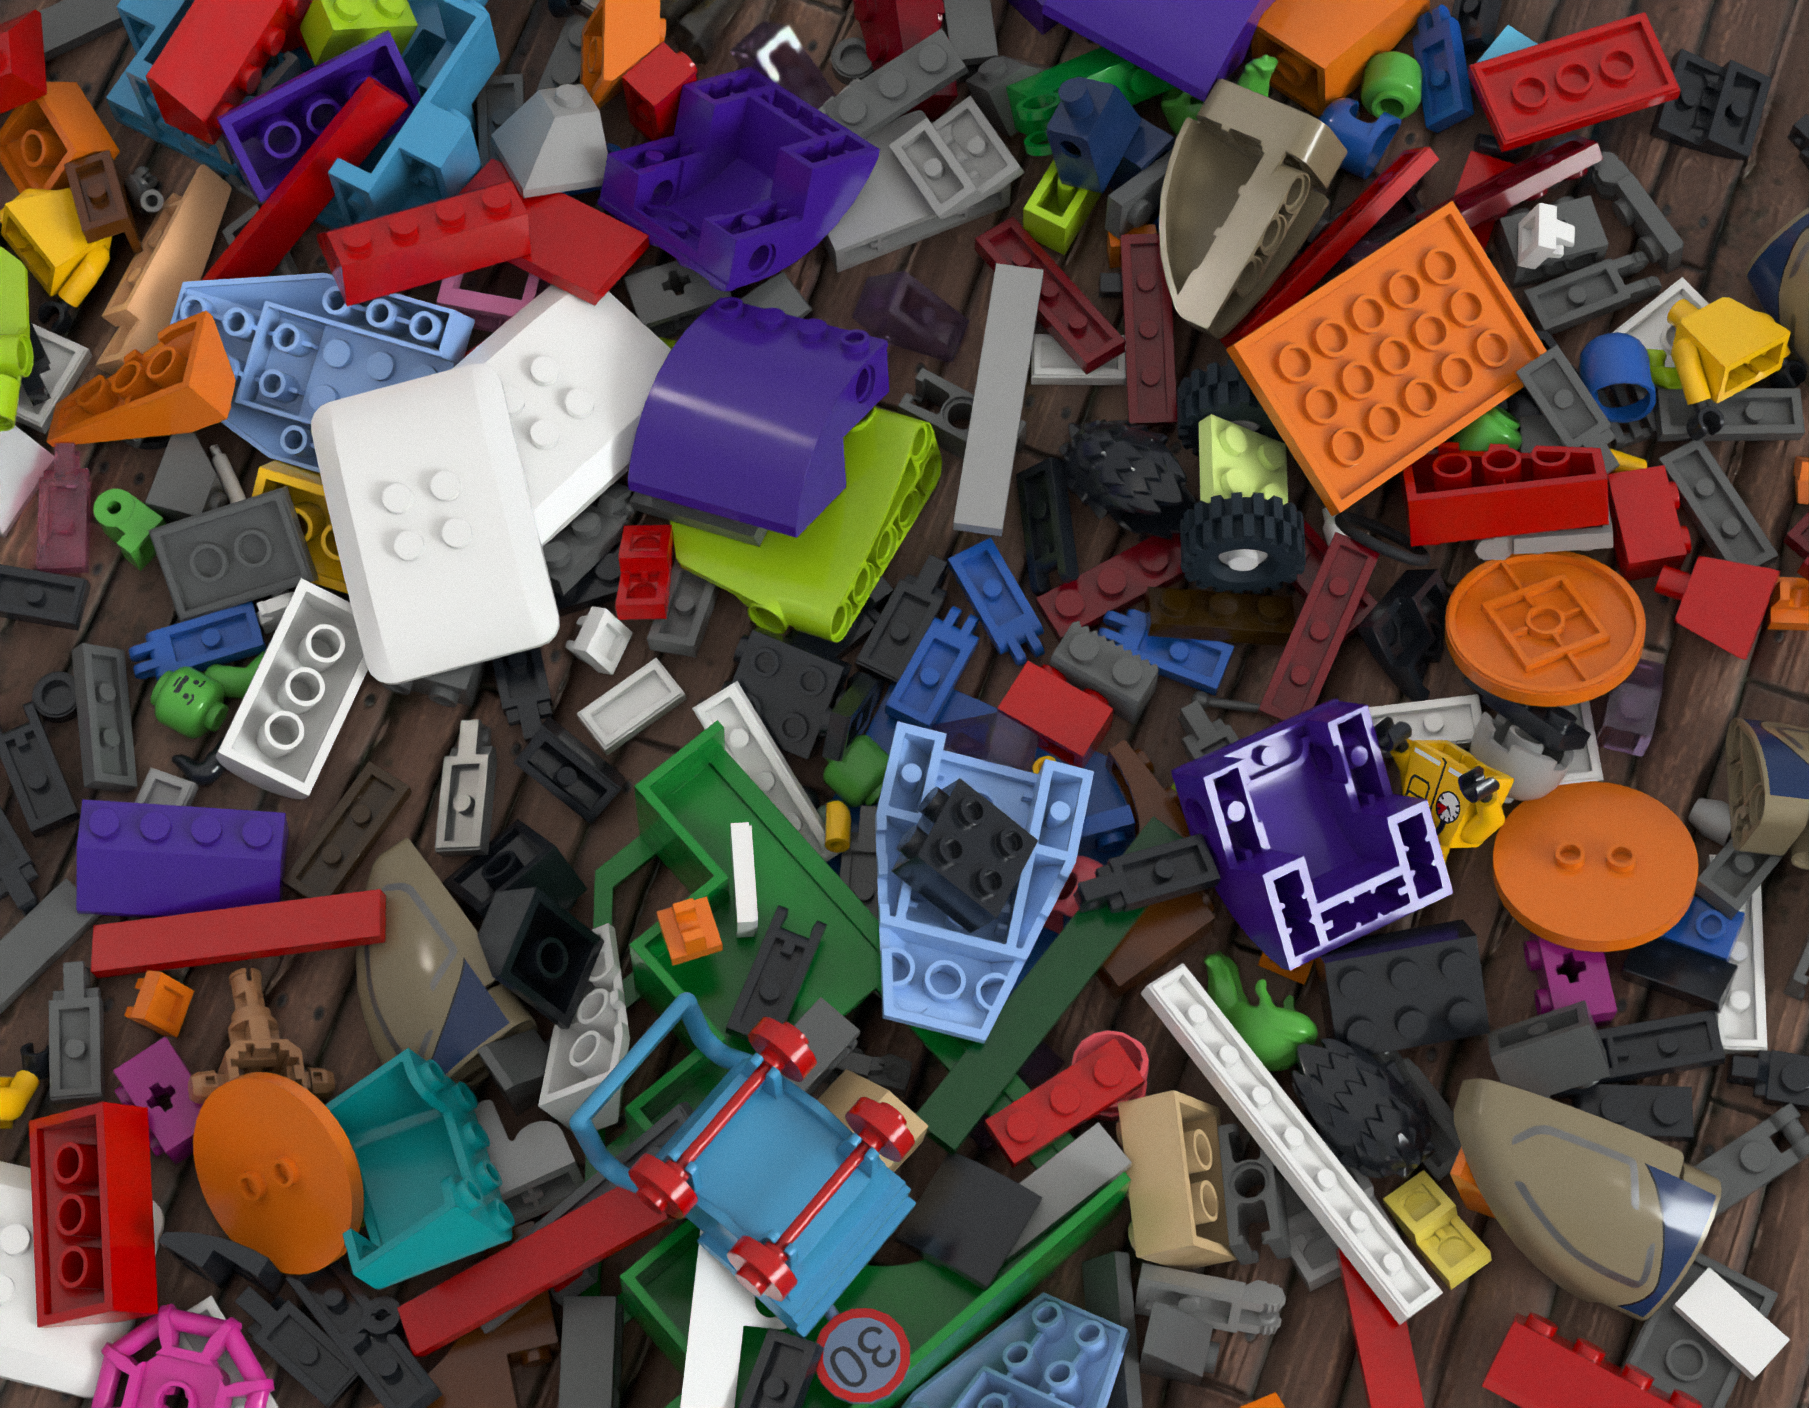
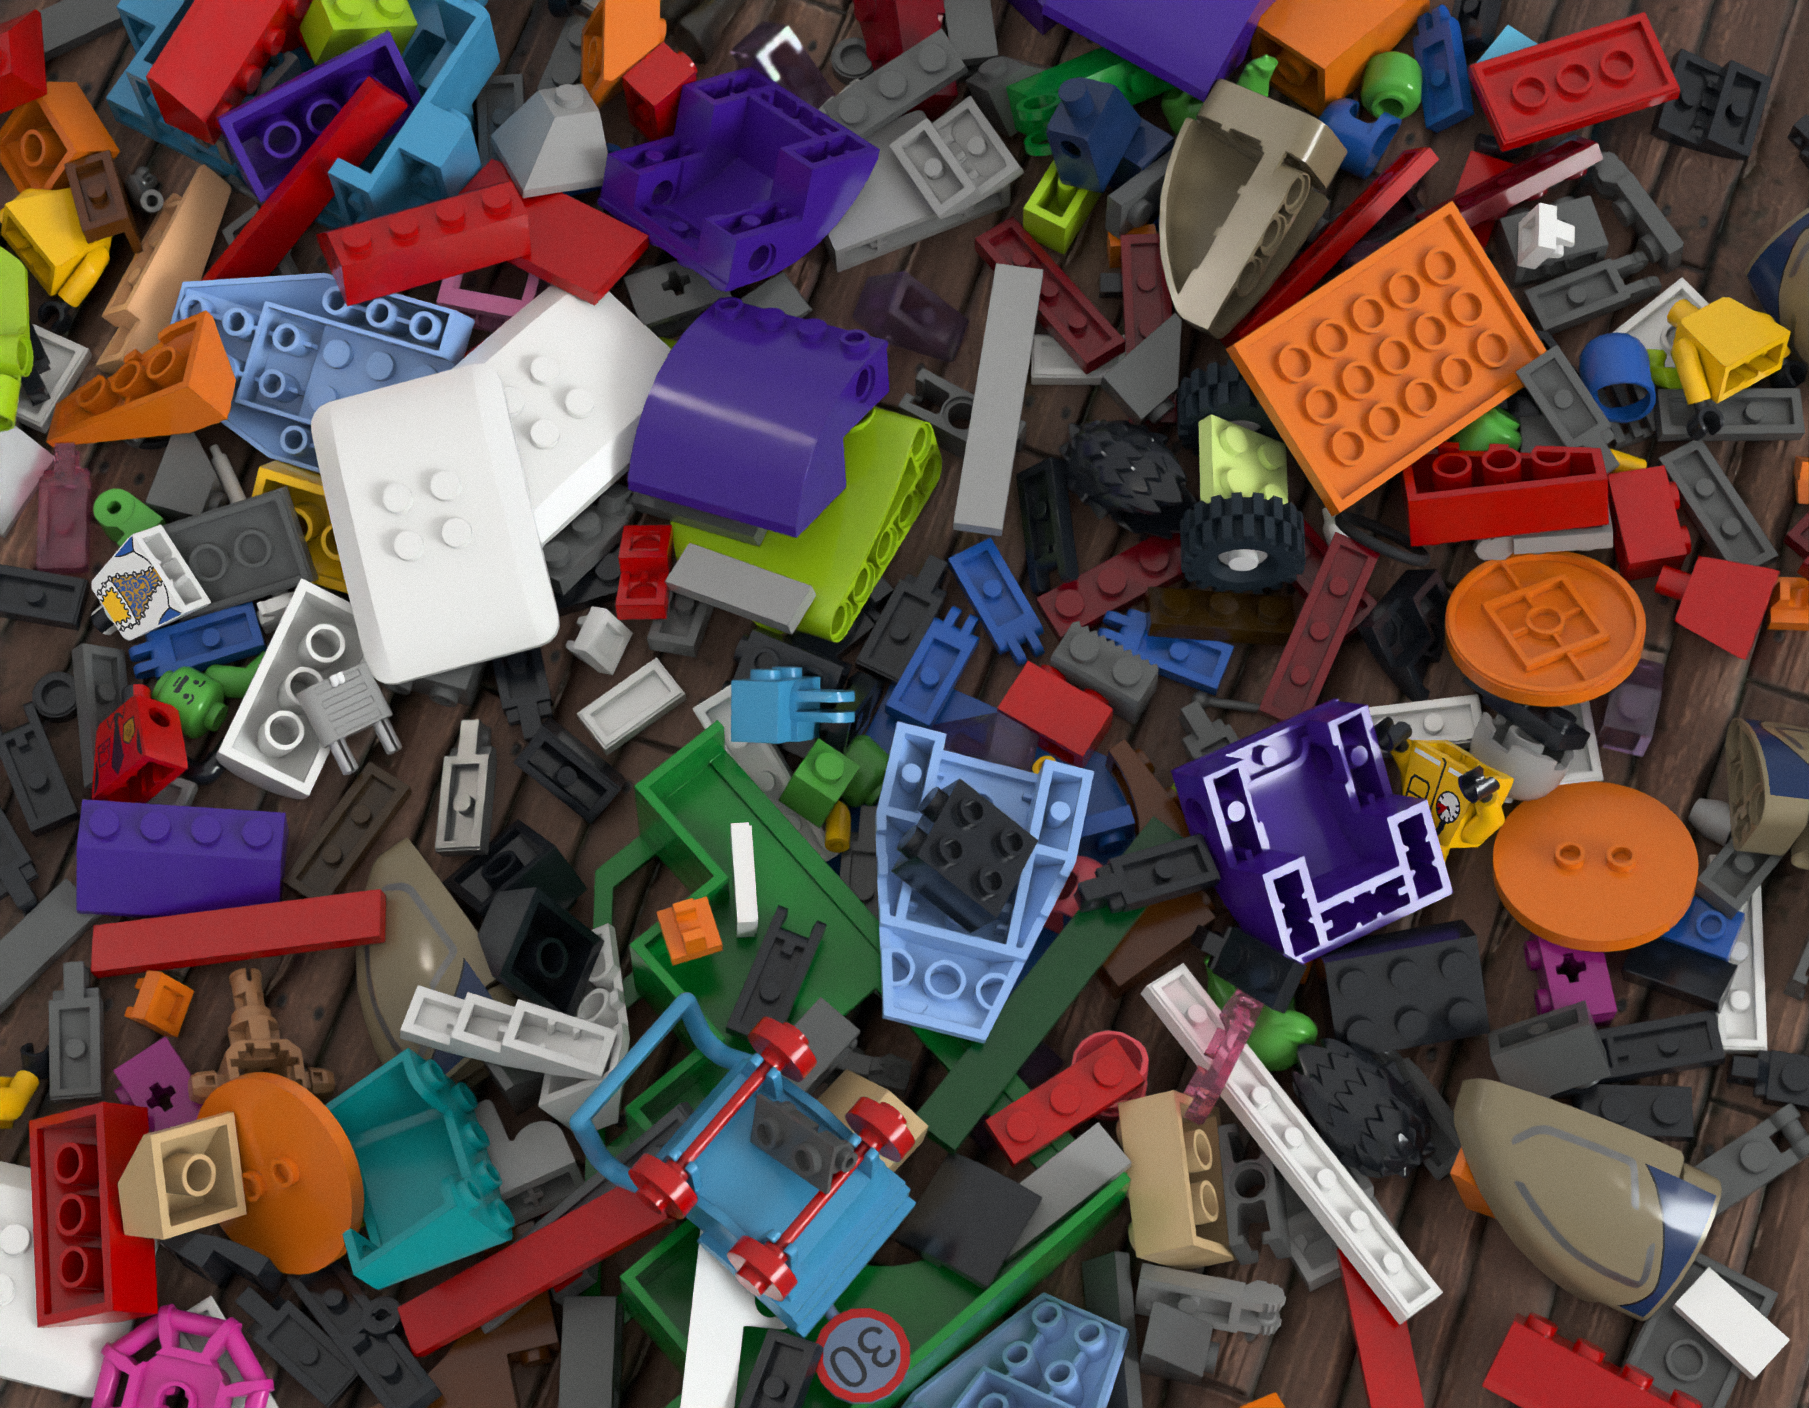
(138, 749): none -> red torso
(145, 586): none -> white torso
(183, 1179): none -> tan slope
(345, 707): none -> light grey piece
(508, 1035): none -> white slope
(740, 588): none -> light grey tile
(783, 706): none -> dark azure brick
(797, 1144): none -> dark grey hinge
(819, 783): none -> bright green brick
(1148, 375): none -> dark grey slope
(1224, 1050): none -> clear pink hinge
(1251, 965): none -> black hinge
(1436, 1229): light yellow slope -> none

